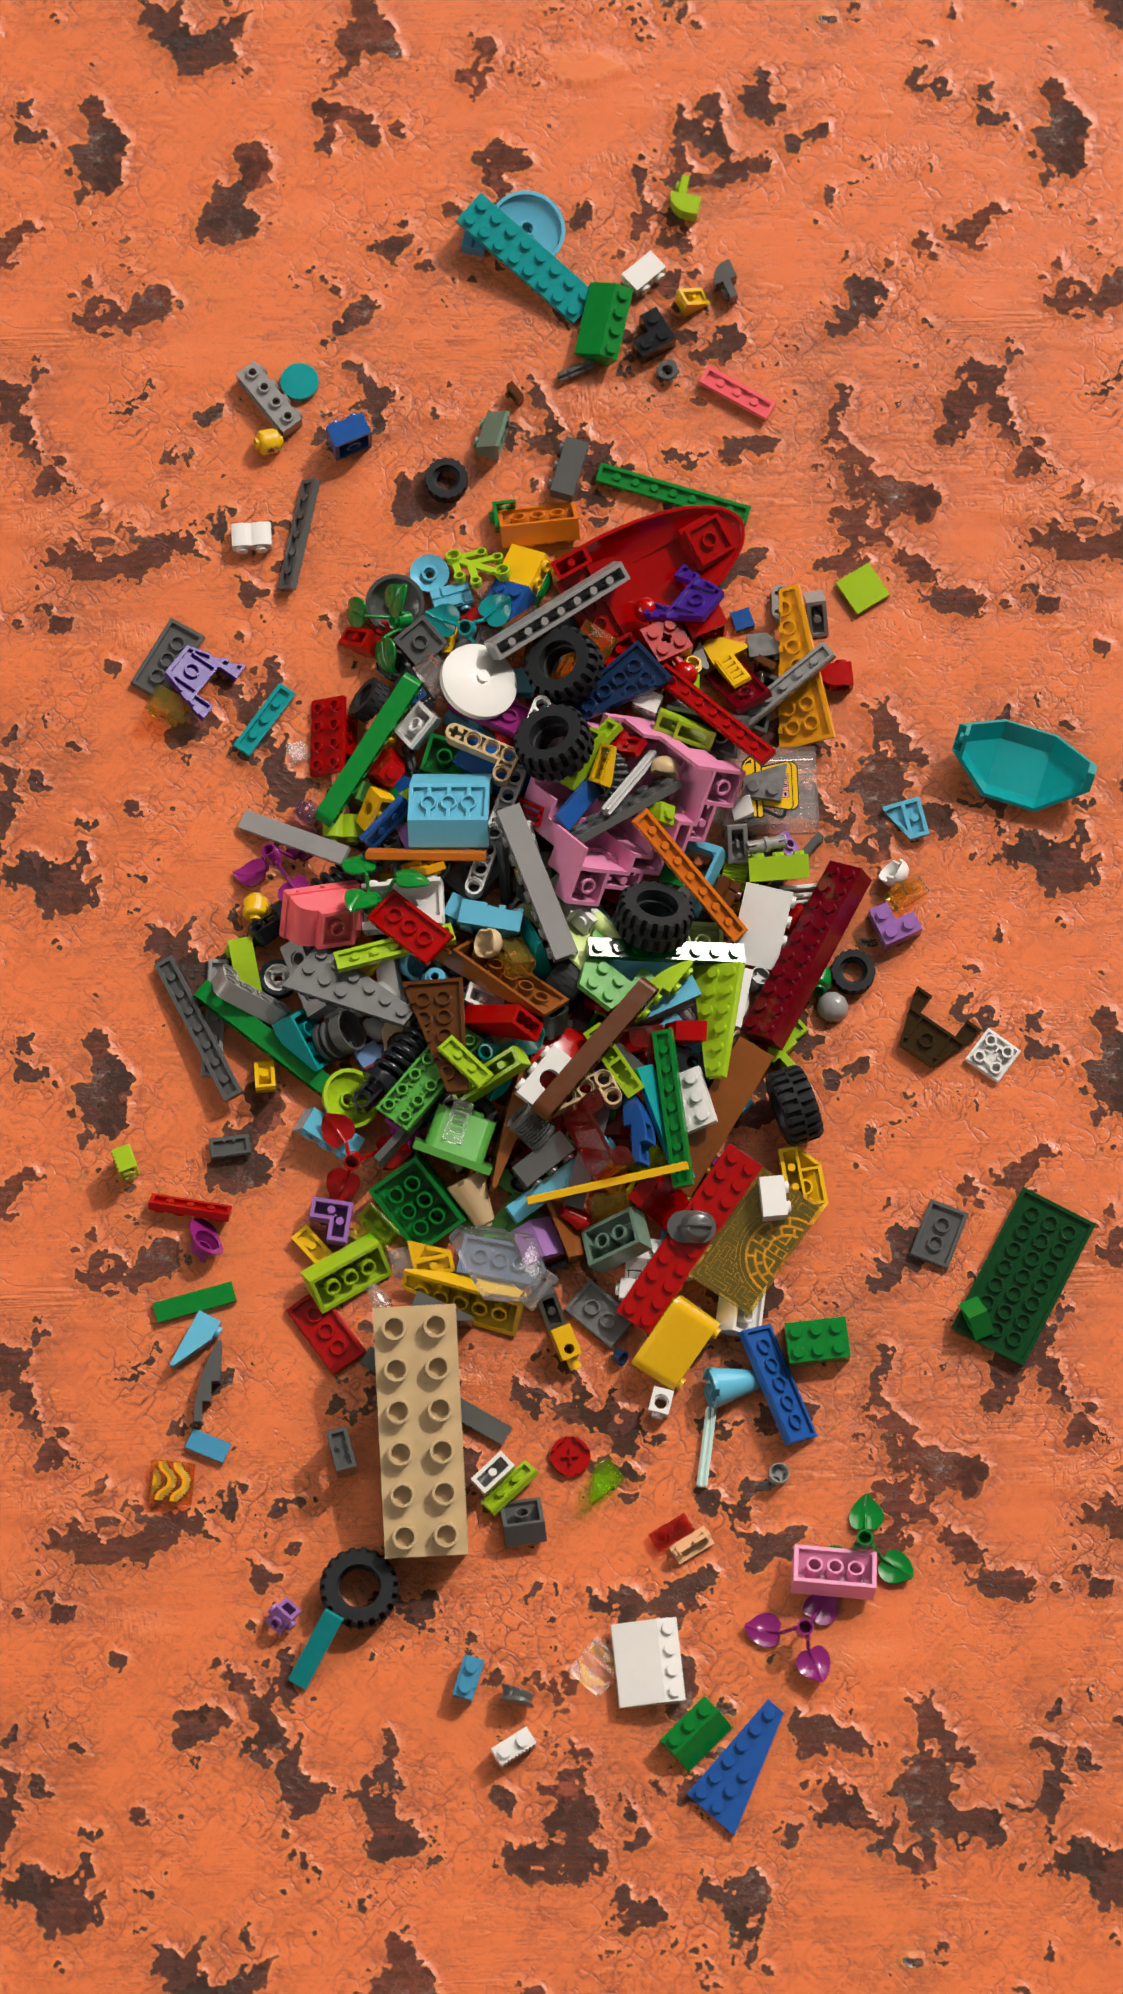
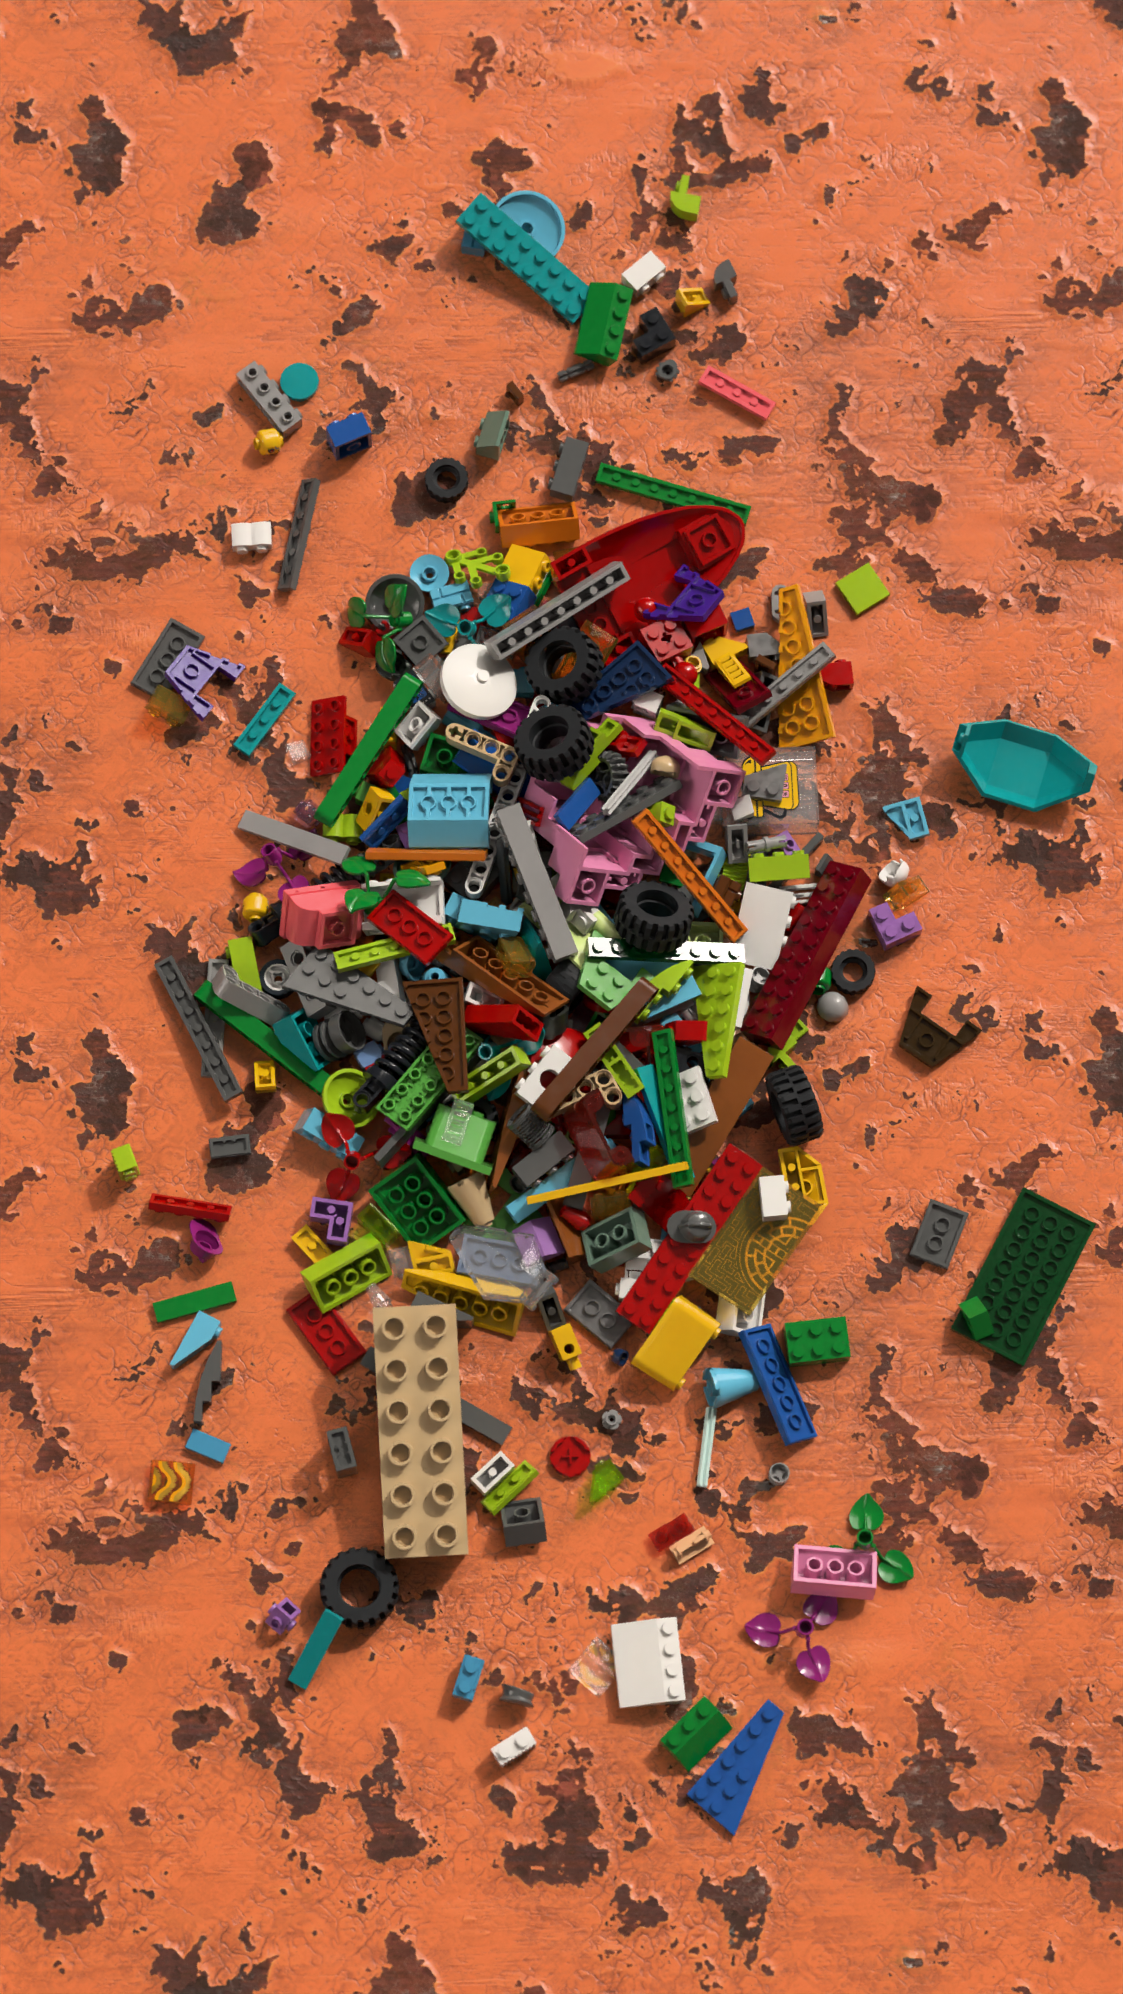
(369, 699): black tyre -> none
(465, 1062): lime tile -> none
(487, 943): tan hair -> none
(603, 770): yellow slope -> none
(606, 1419): none -> light grey plate
(664, 1394): white brick -> none
(819, 870): none -> dark grey slope
(992, 1055): white tile -> none

